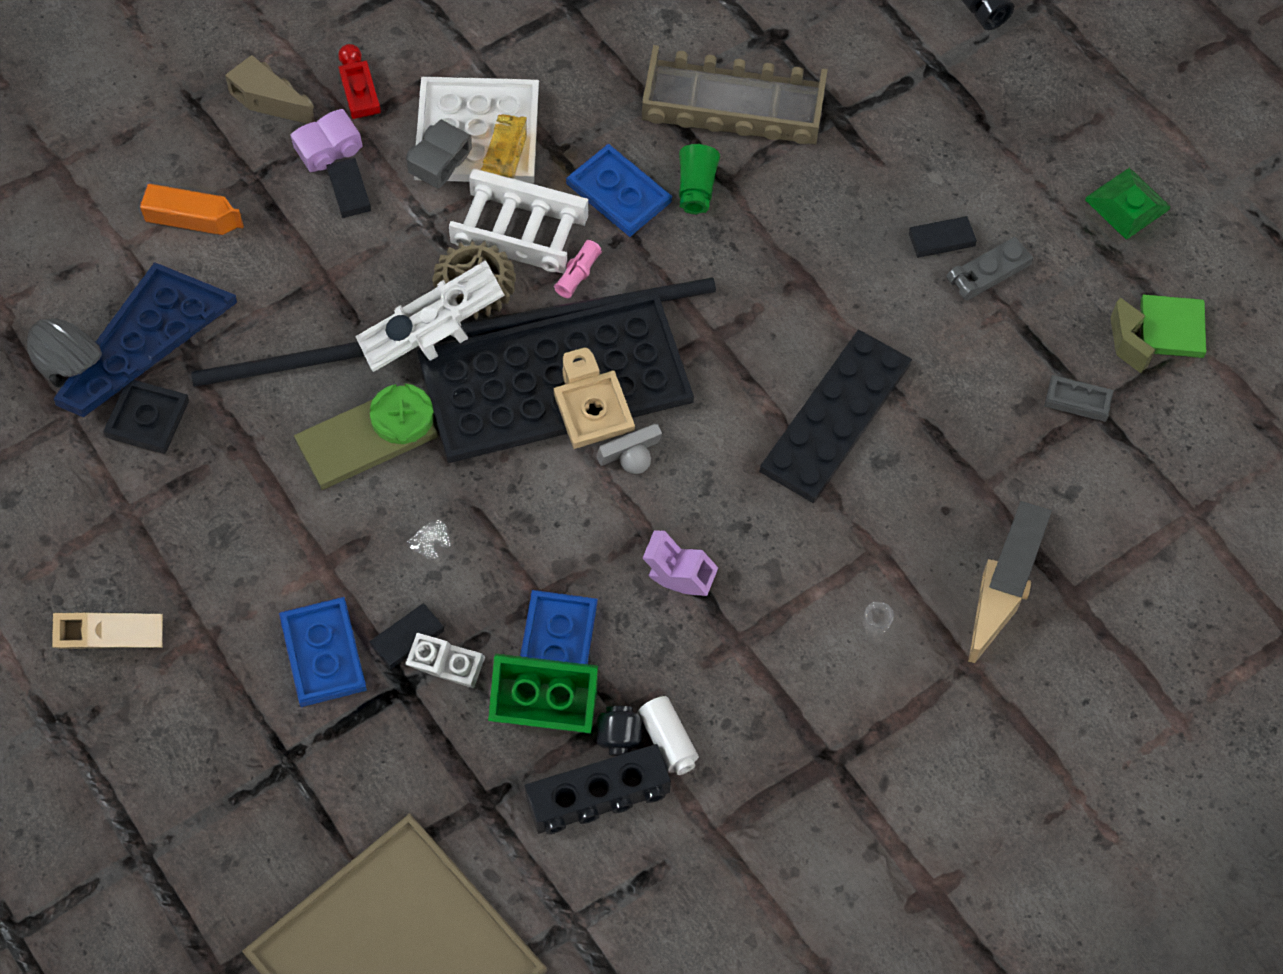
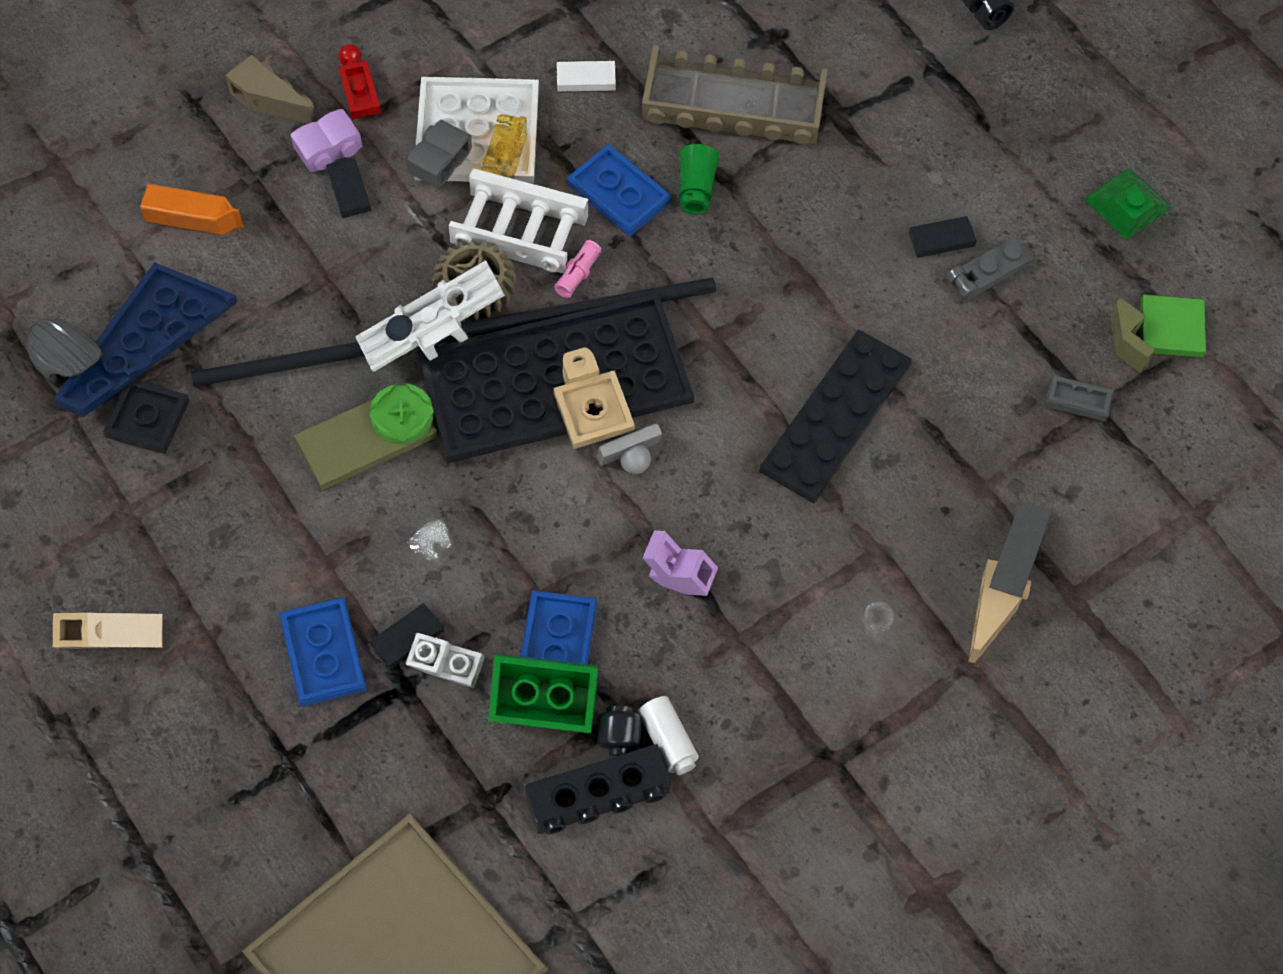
(586, 76): none -> white tile

